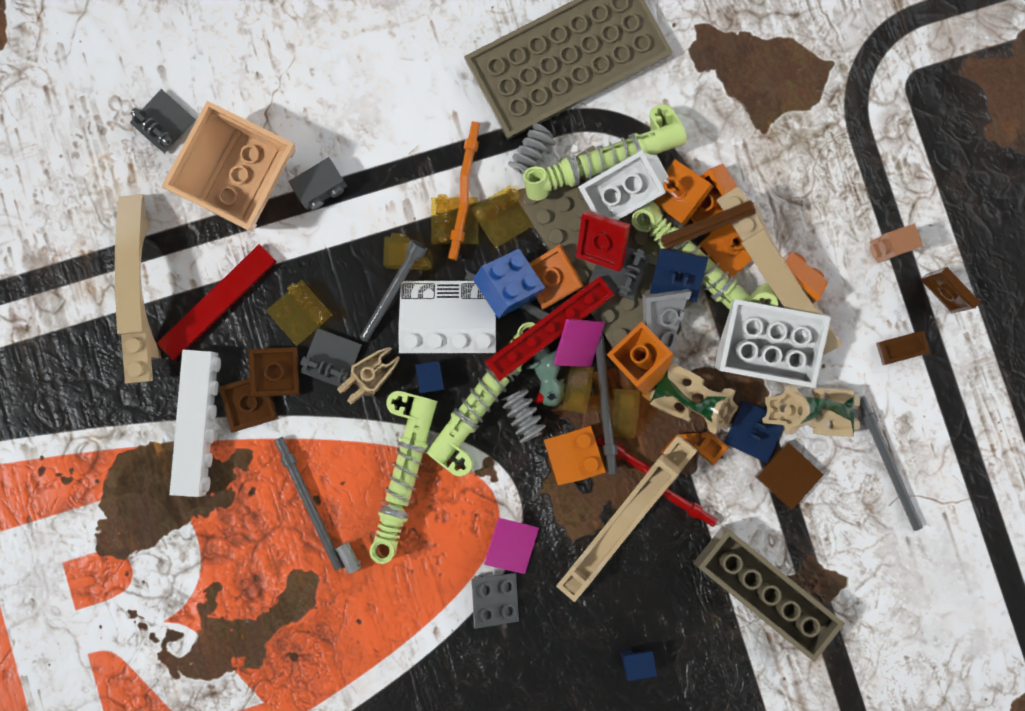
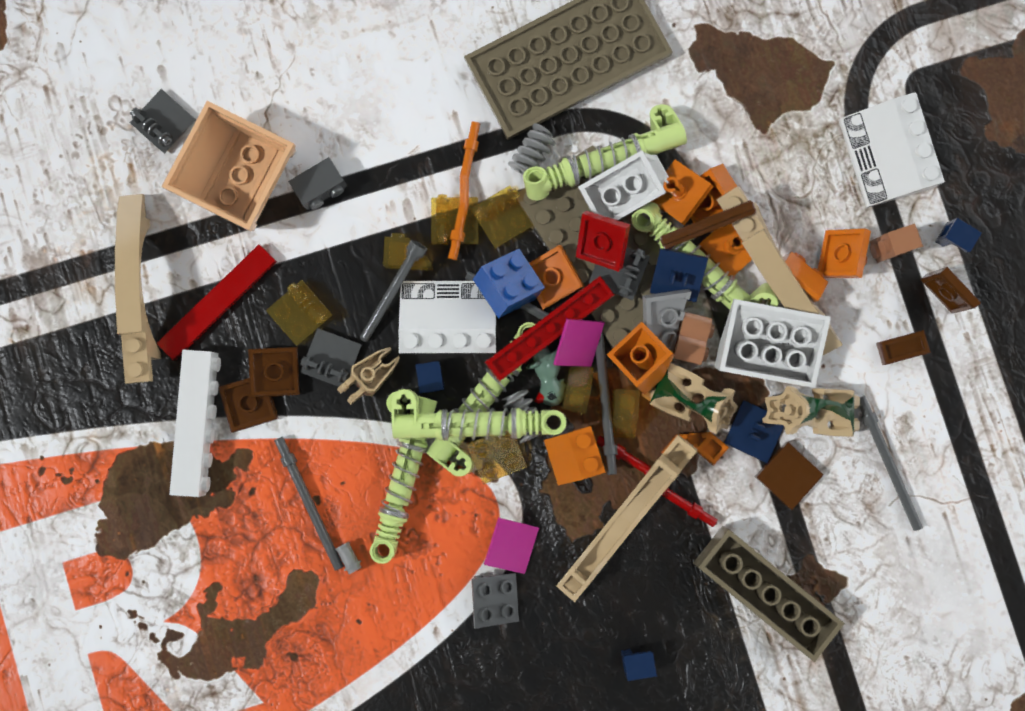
(466, 423): none -> yellowish green piece
(496, 457): none -> clear yellow hinge
(693, 338): none -> nougat brick
(844, 253): none -> orange tile
(891, 150): none -> white slope
(958, 234): none -> dark blue panel

